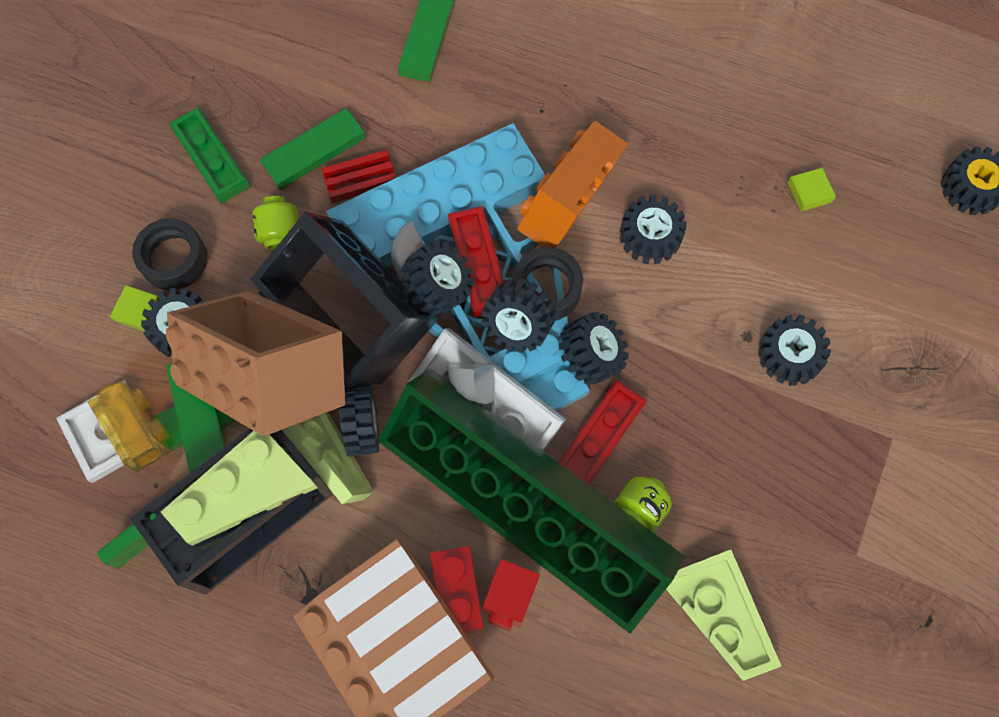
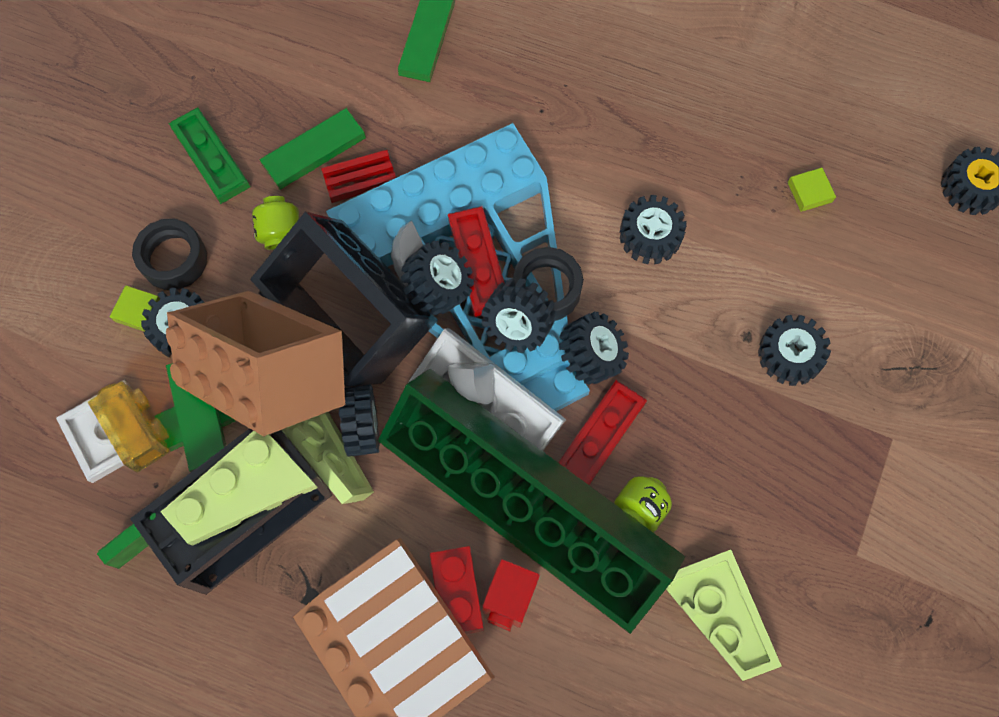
(571, 185): orange wedge -> none

